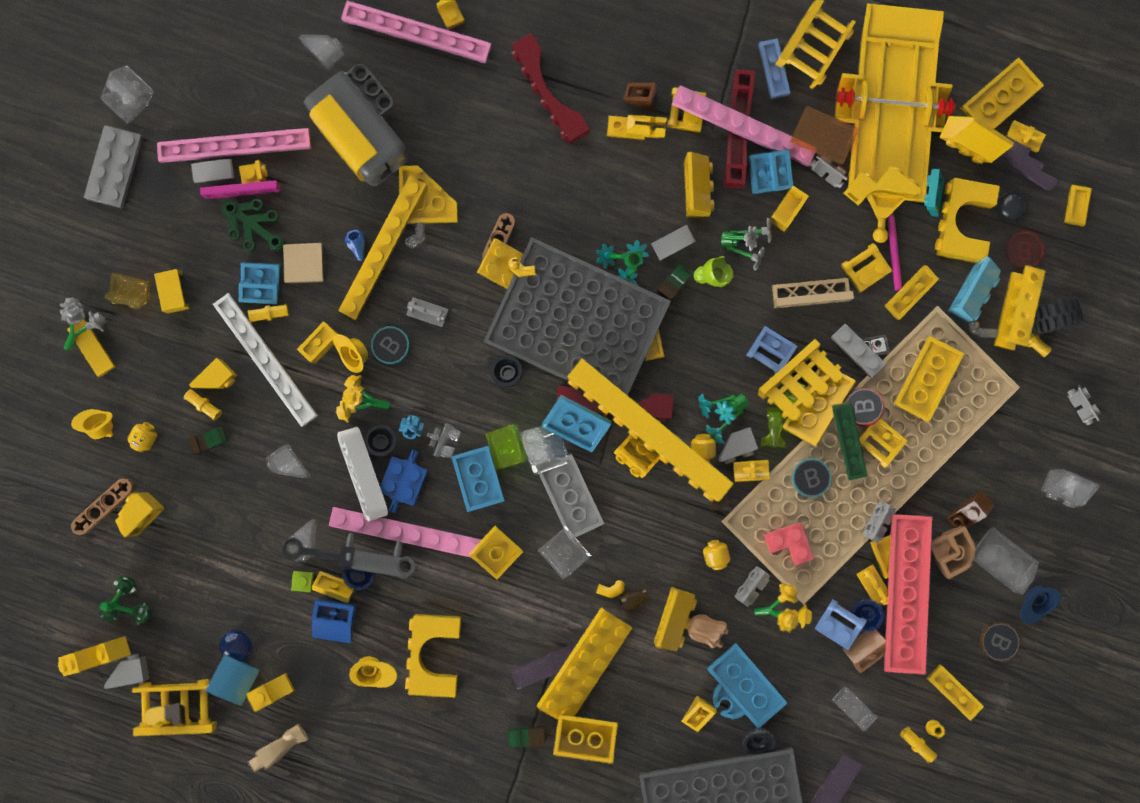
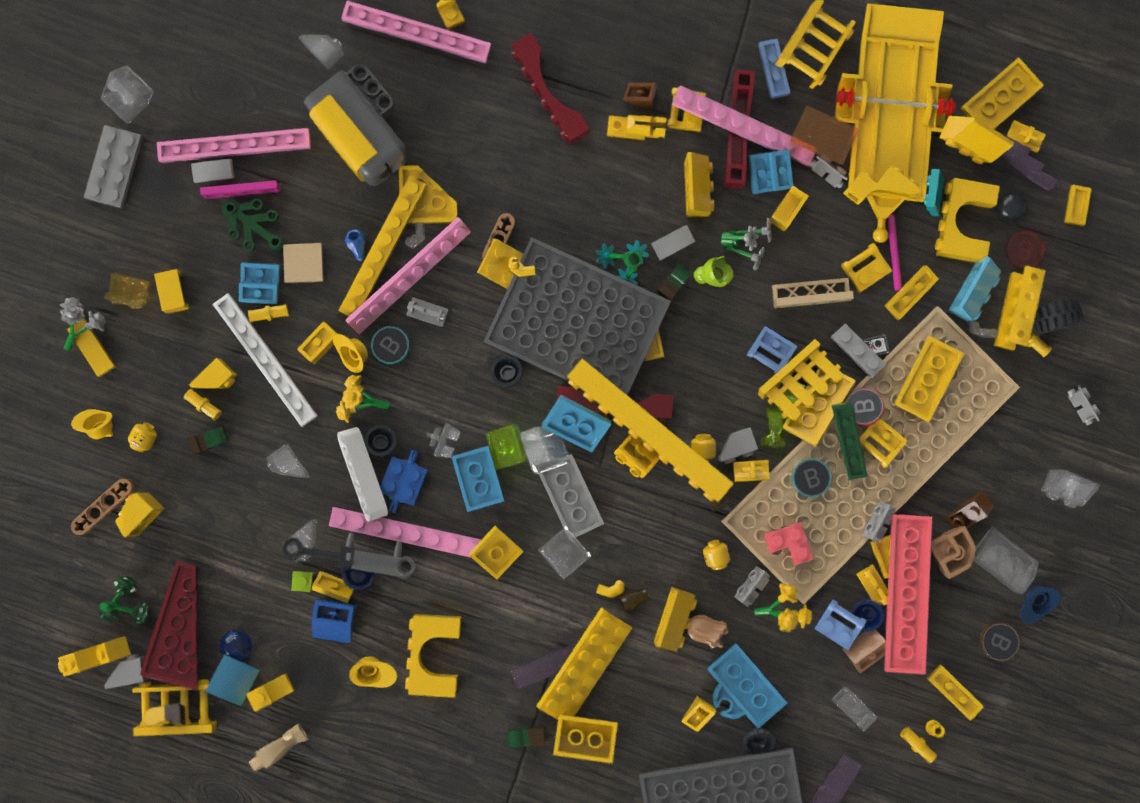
(174, 643): none -> dark red wing
(253, 172): yellow bracket -> none
(408, 275): none -> bright pink plate
(411, 427): dark azure gear -> none
(735, 405): plant -> none

